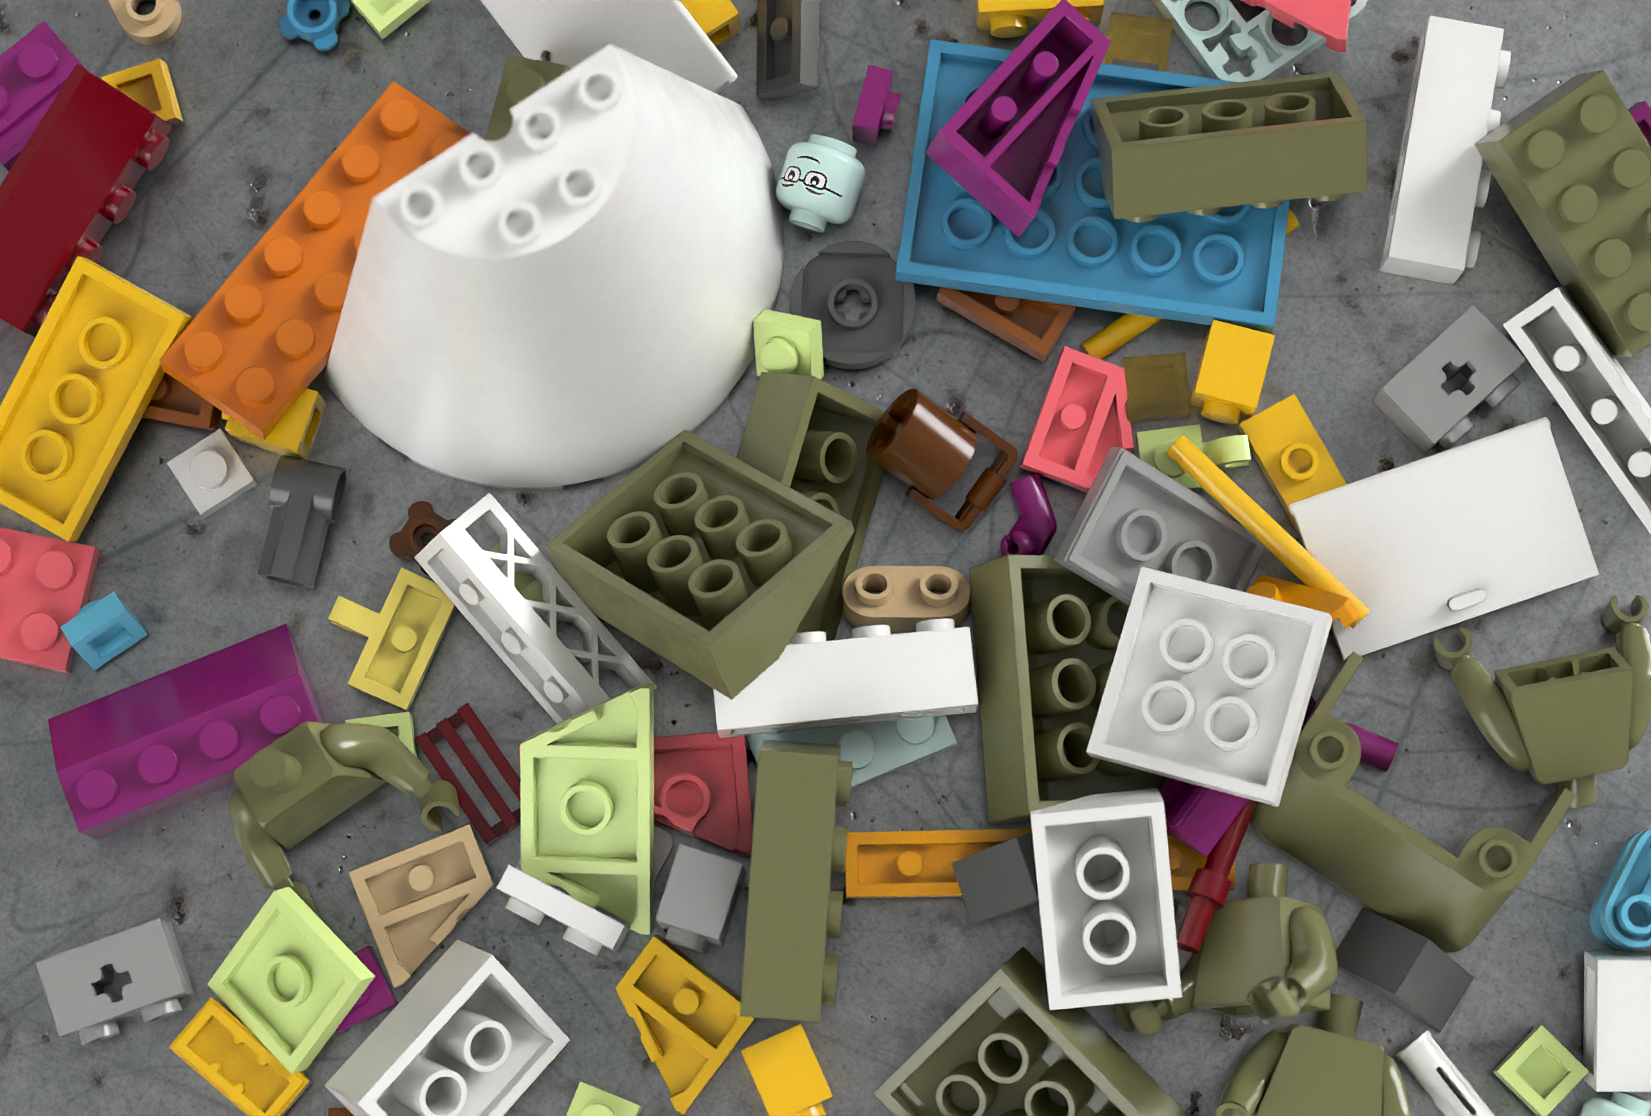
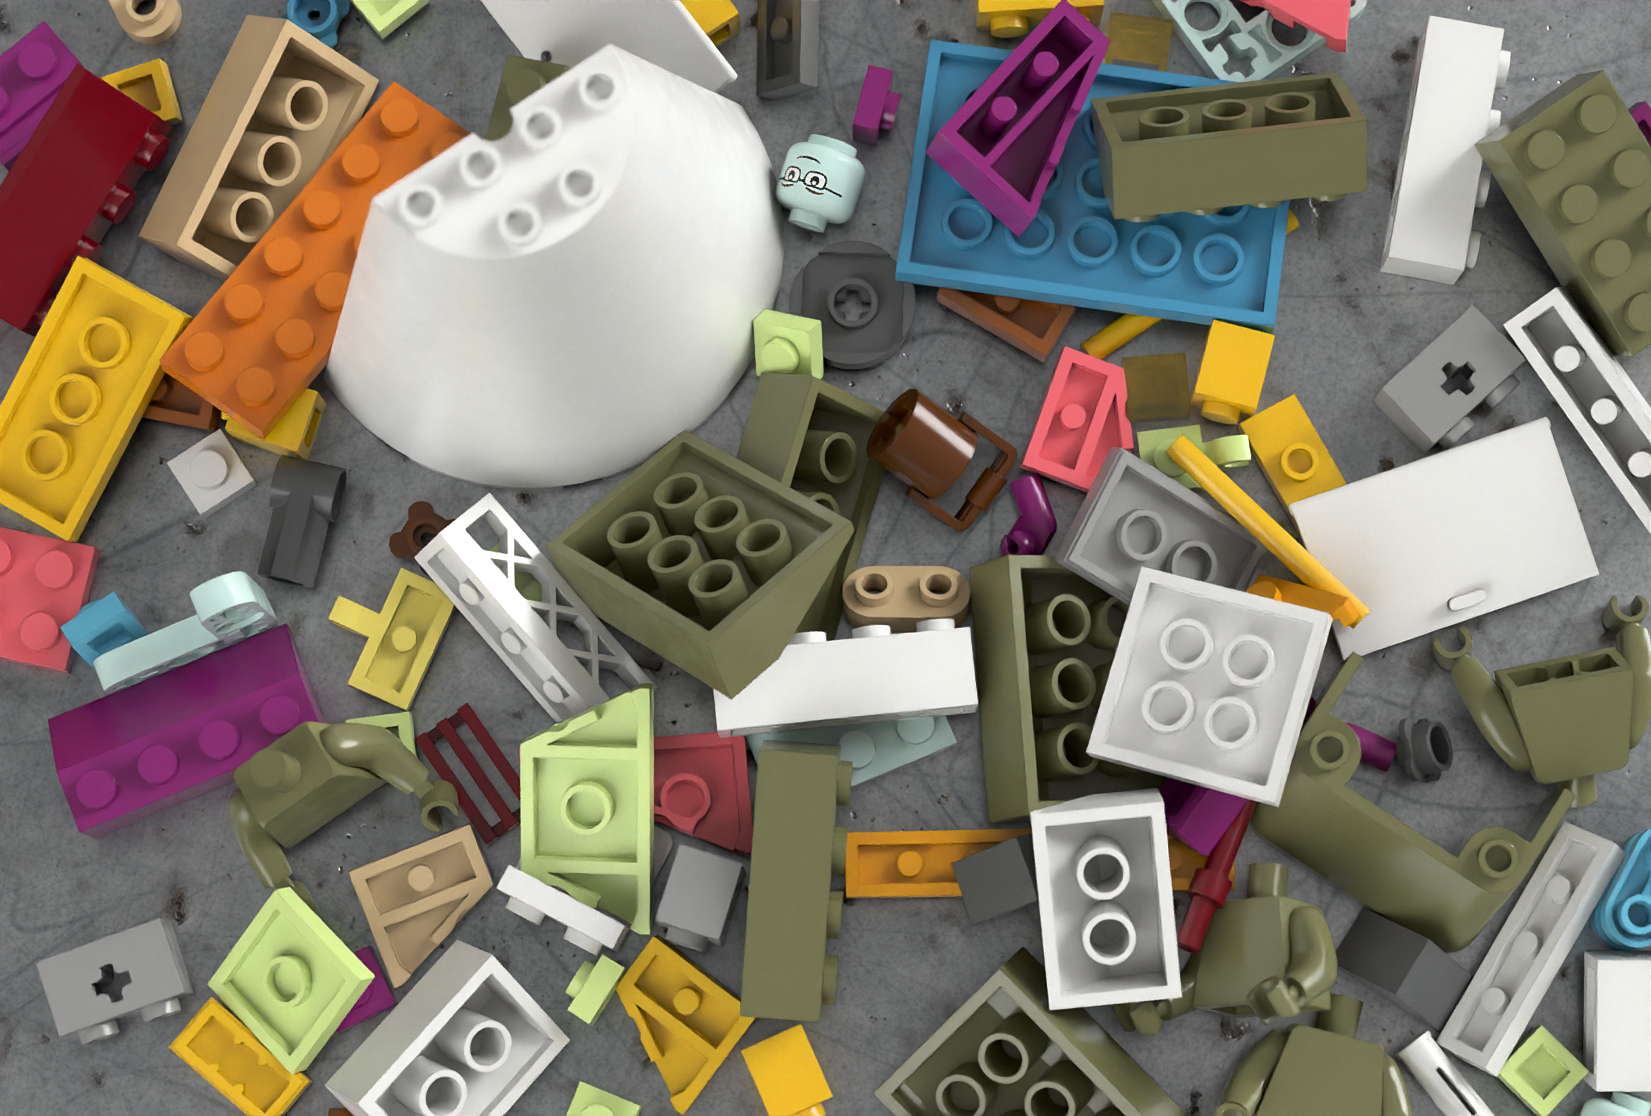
(227, 613): none -> light aqua beam
(255, 143): none -> tan slope
(594, 988): none -> yellowish green plate
(1424, 748): none -> dark grey plate
(1530, 948): none -> white plate

